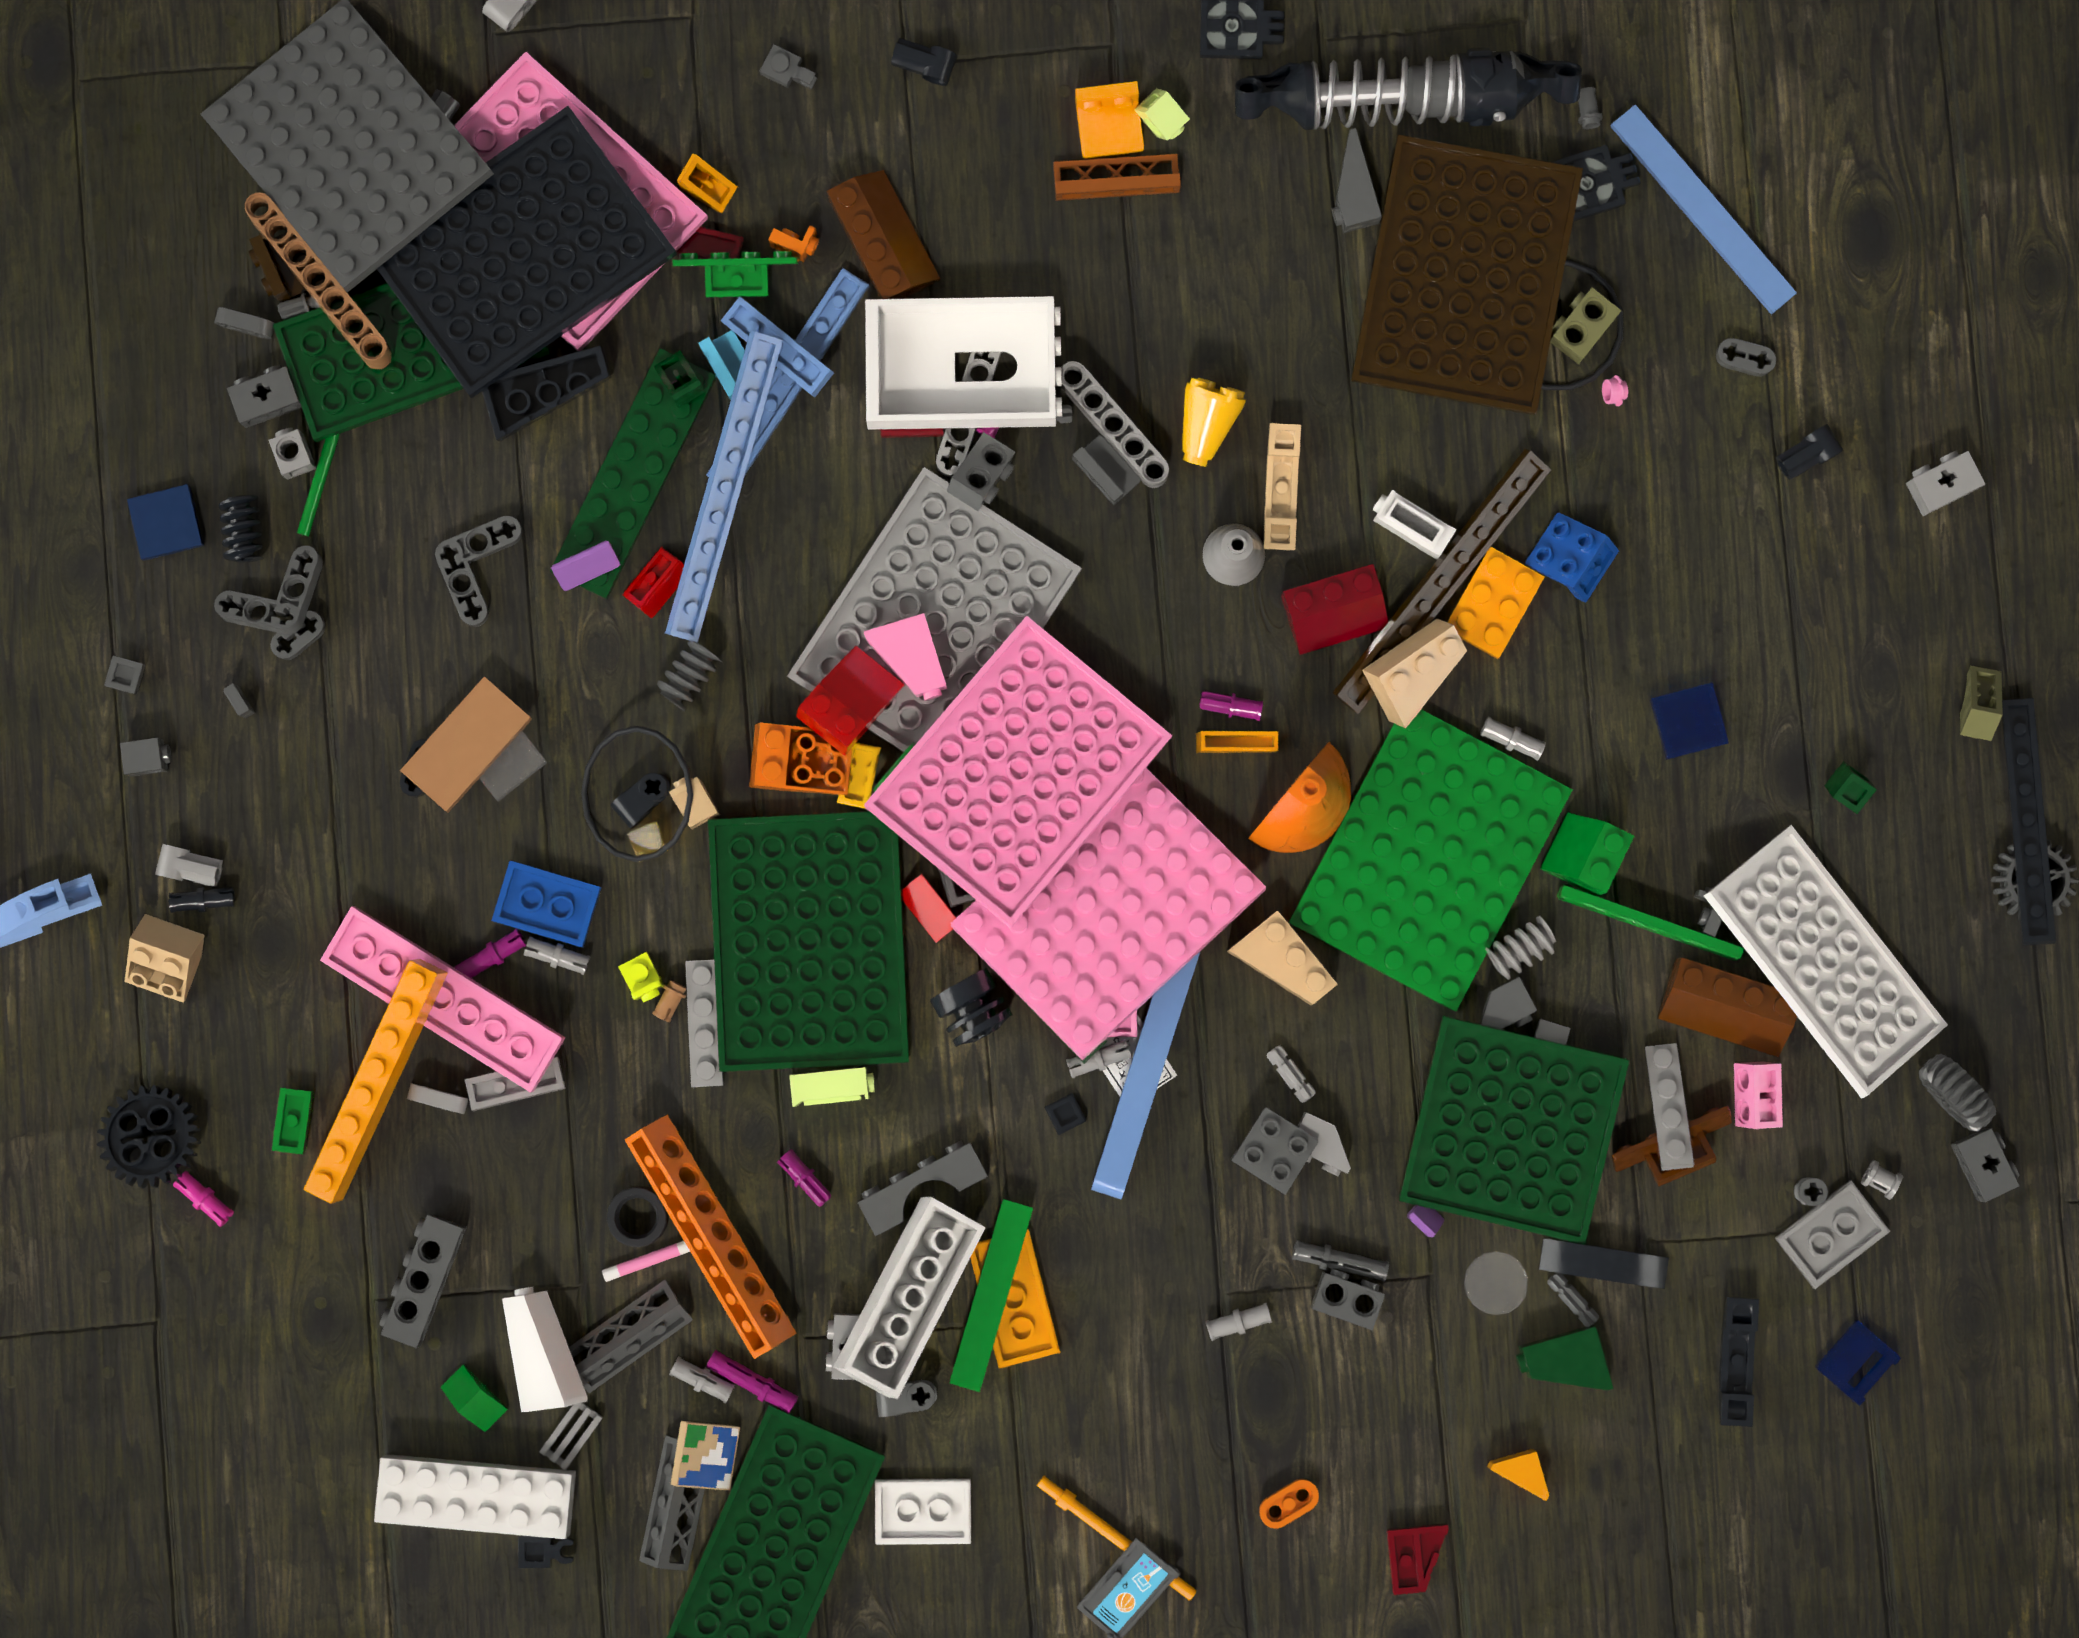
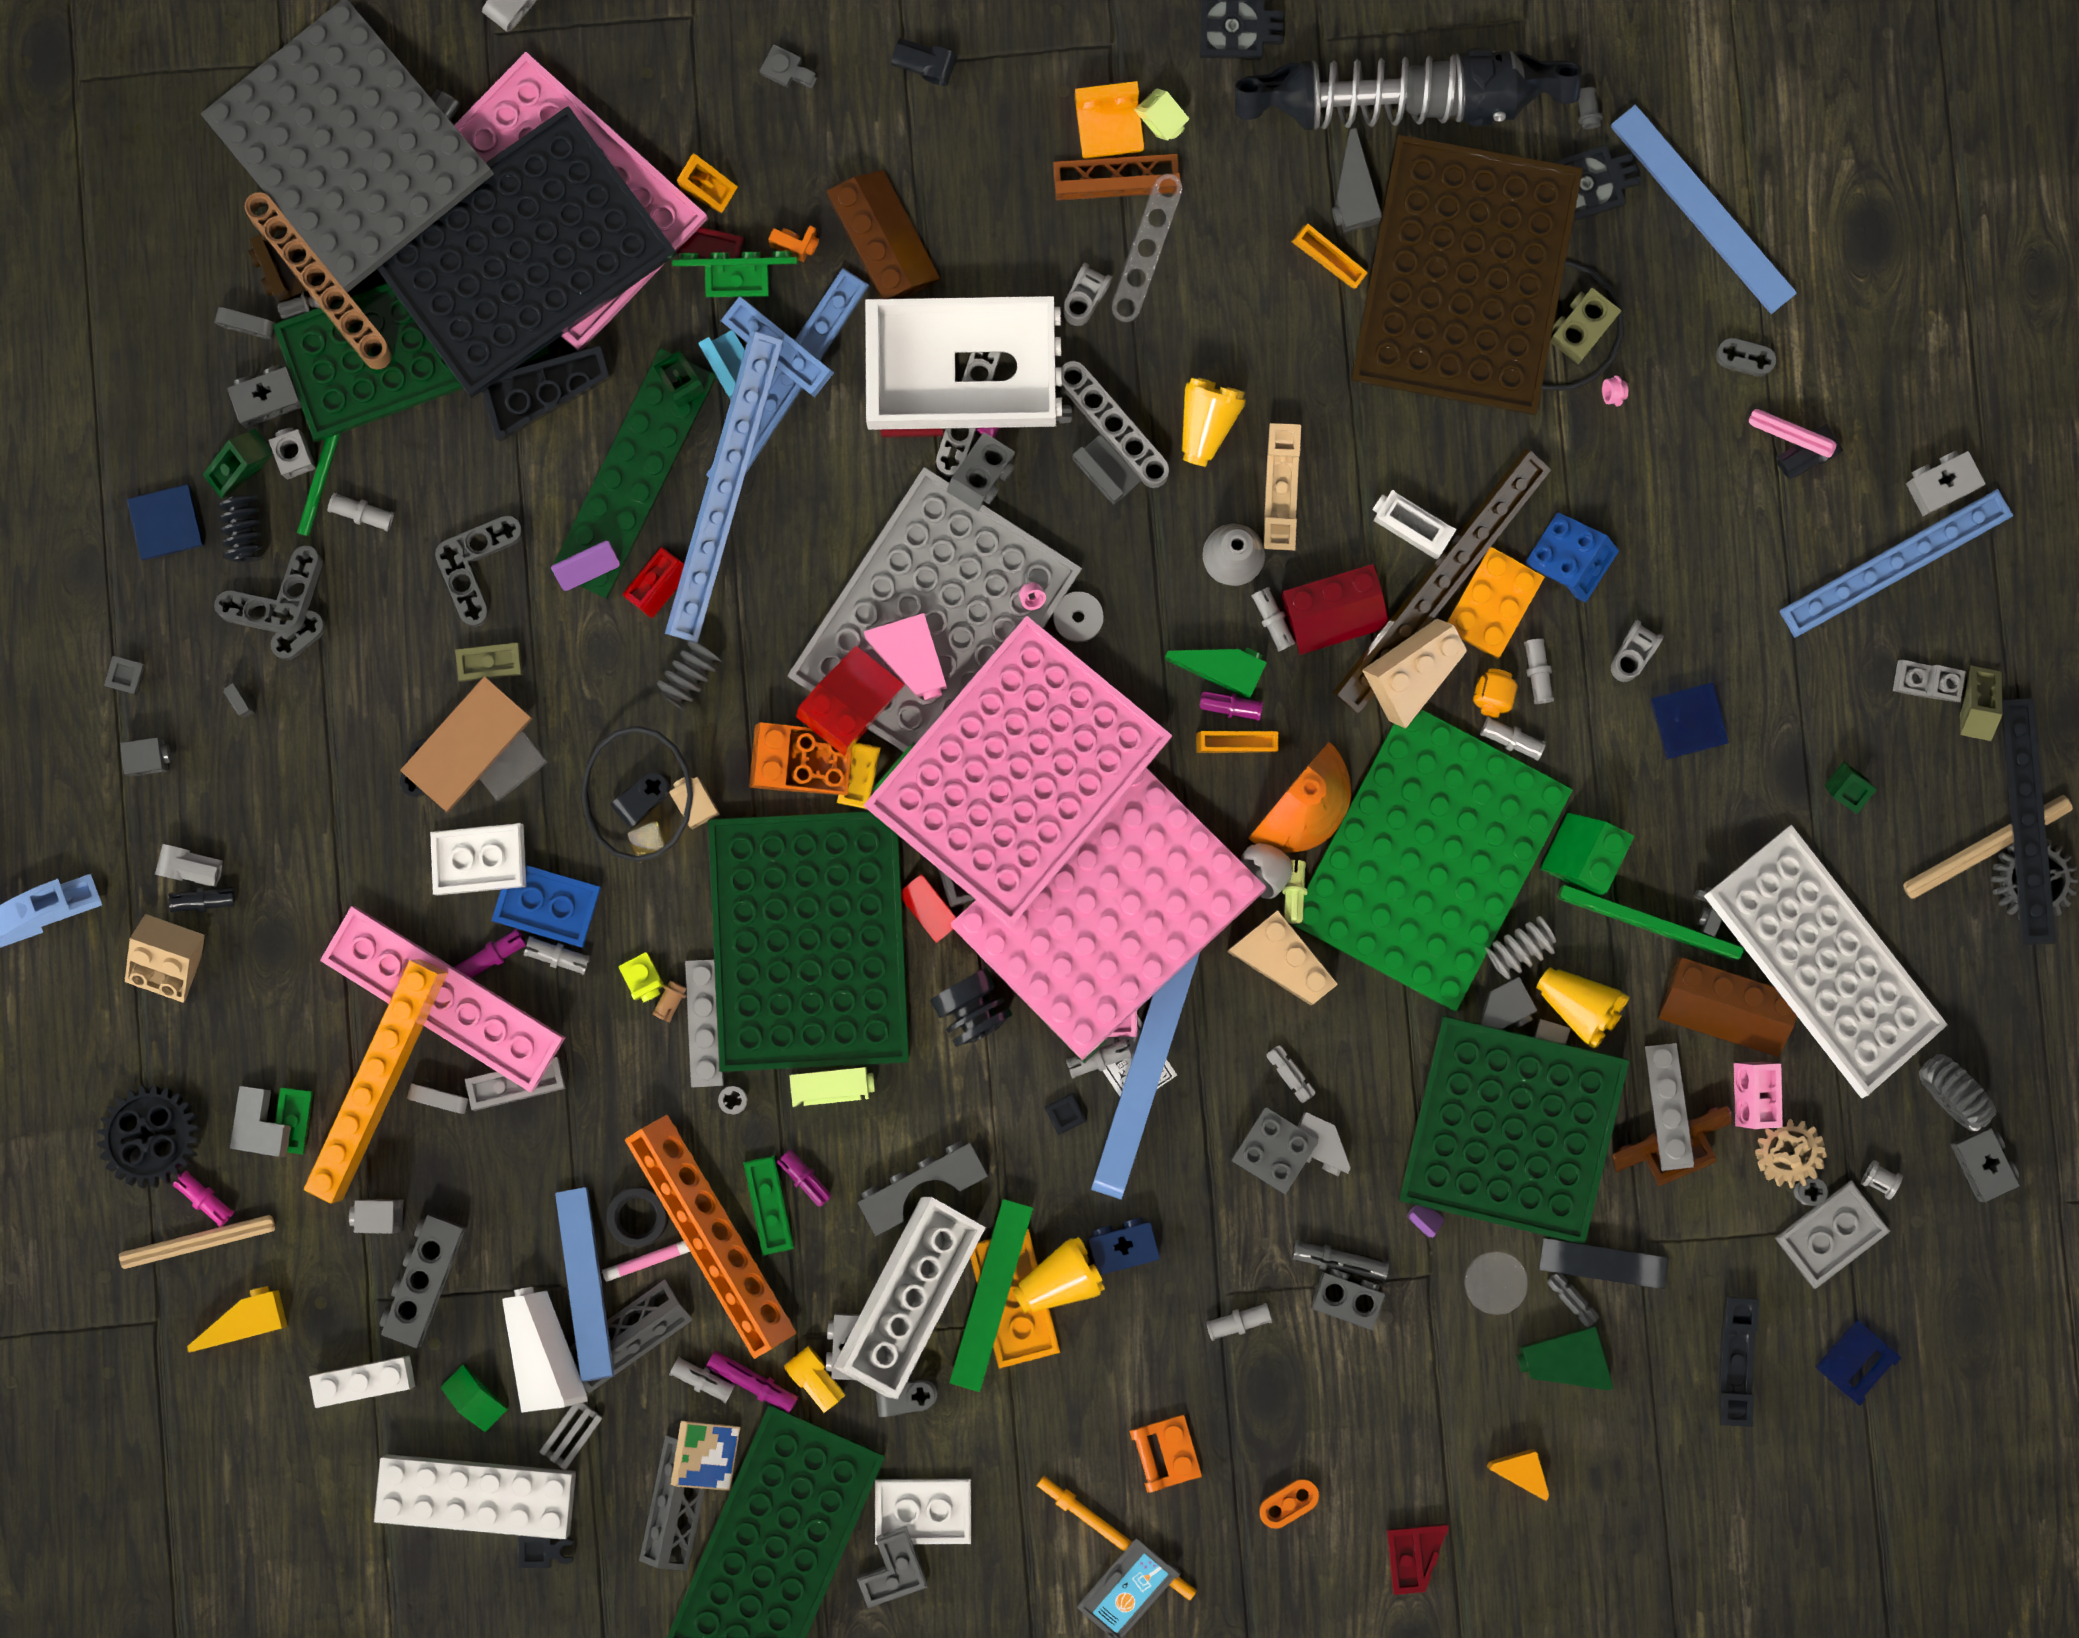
(197, 1241): none -> tan axle
(237, 462): none -> dark green slope
(247, 1318): none -> yellow slope
(250, 1127): none -> tile
(360, 511): none -> light grey pin
(362, 1381): none -> white brick
(377, 1216): none -> light grey brick
(478, 859): none -> white tile
(488, 661): none -> olive plate
(584, 1284): none -> medium blue tile
(729, 1091): none -> light grey bush
(768, 1205): none -> green tile
(810, 1373): none -> yellow piece
(900, 1575): none -> dark grey tile
(1033, 603): none -> bright pink hinge
(1060, 1279): none -> yellow cone
(1084, 630): none -> light grey piece
(1088, 290): none -> light grey piece
(1111, 1260): none -> dark blue brick
(1146, 231): none -> clear beam
(1176, 1451): none -> orange plate
(1225, 667): none -> green slope
(1269, 866): none -> light grey hair
(1273, 619): none -> light grey pin
(1294, 894): none -> yellowish green axle
(1329, 256): none -> light orange piece
(1495, 692): none -> light orange head
(1539, 671): none -> light grey pin
(1583, 1003): none -> yellow cone
(1638, 647): none -> light grey piece
(1791, 1168): none -> tan gear
(1792, 433): none -> bright pink axle
(1896, 563): none -> medium blue tile
(1929, 681): none -> light grey slope
(1977, 852): none -> tan axle

